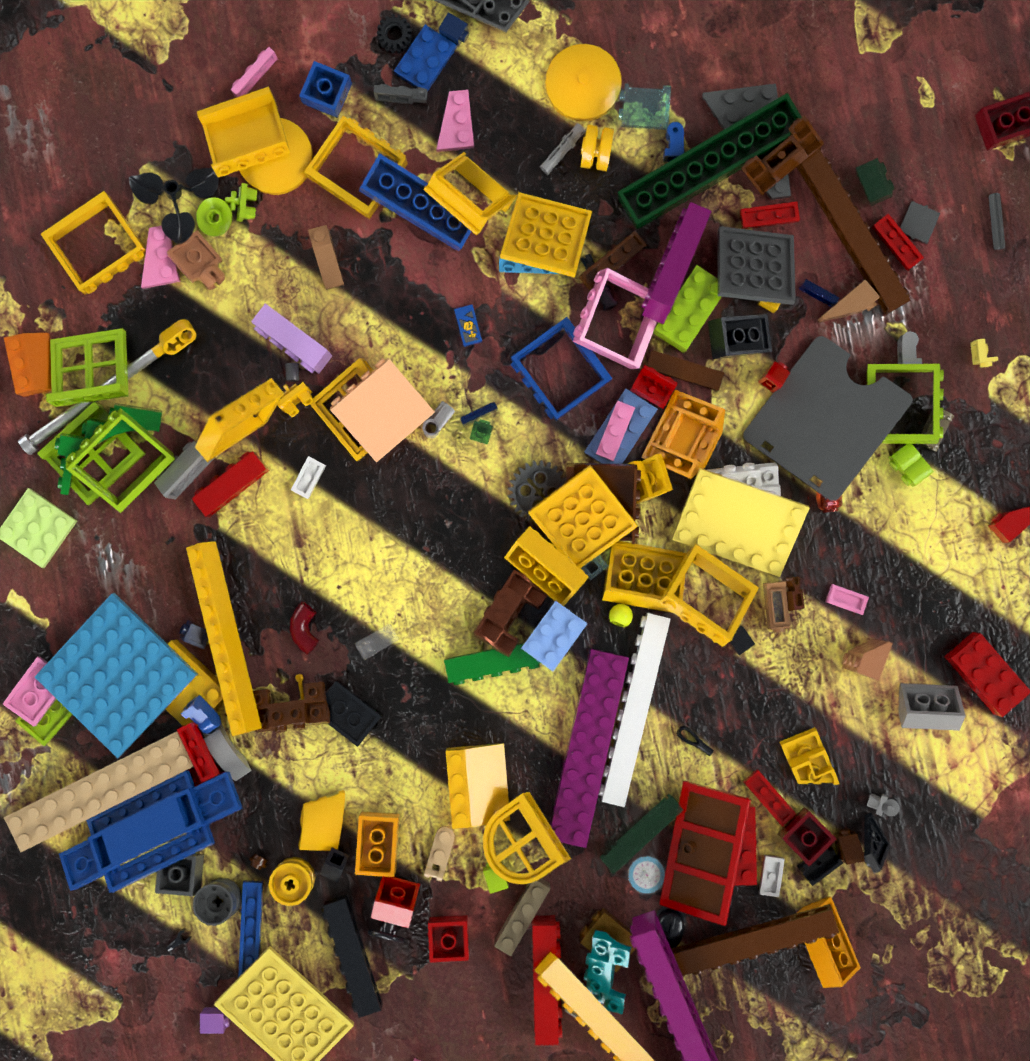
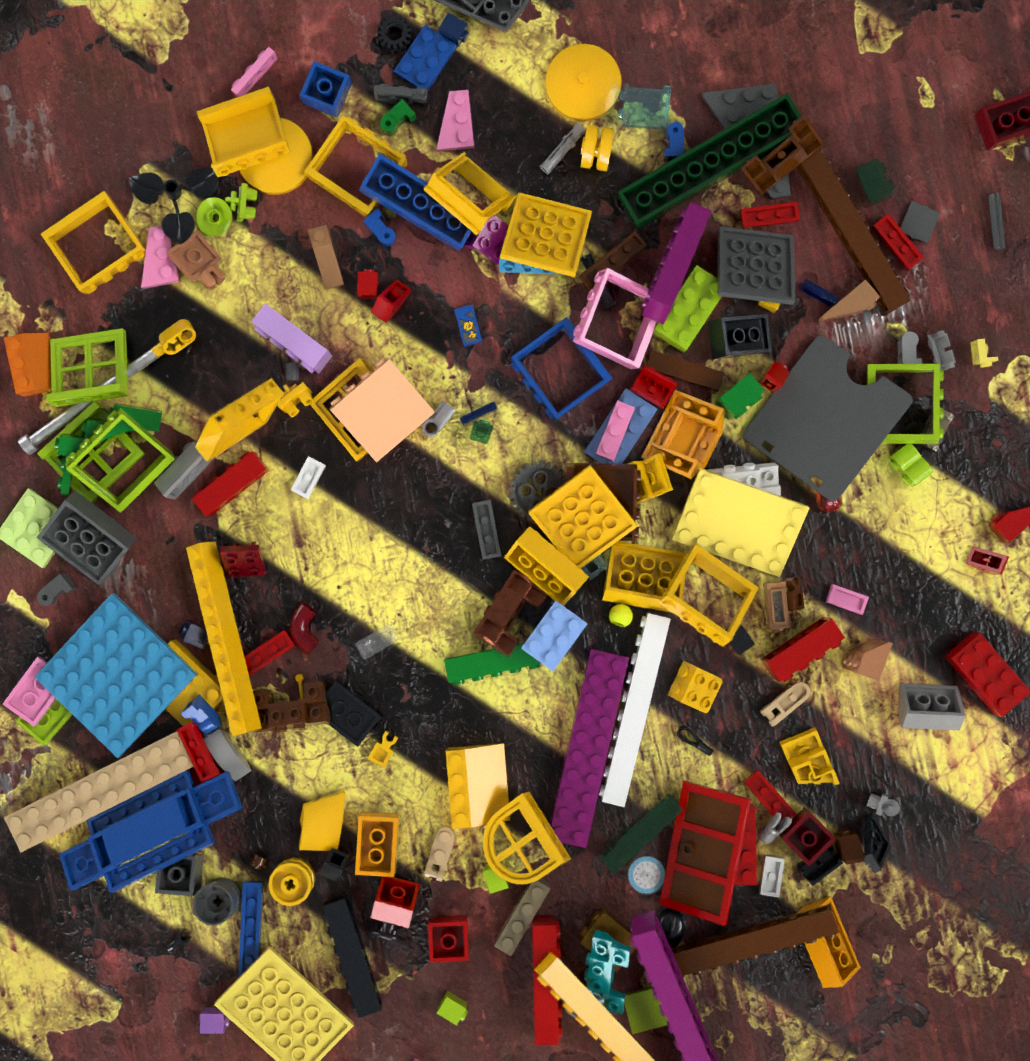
(53, 590): none -> dark grey leg
(86, 537): none -> dark grey slope
(242, 560): none -> dark red plate
(268, 652): none -> red plate
(368, 284): none -> red brick
(382, 233): none -> blue leg
(382, 752): none -> yellow plate
(390, 300): none -> red slope
(396, 117): none -> green leg
(452, 1008): none -> lime brick
(486, 529): none -> dark grey plate
(490, 239): none -> magenta bracket
(643, 1010): none -> lime tile
(695, 687): none -> yellow bracket
(744, 393): none -> green brick
(773, 828): none -> light grey hinge
(786, 702): none -> tan plate
(802, 649): none -> red brick
(937, 343): none -> light grey hinge
(987, 561): none -> red slope

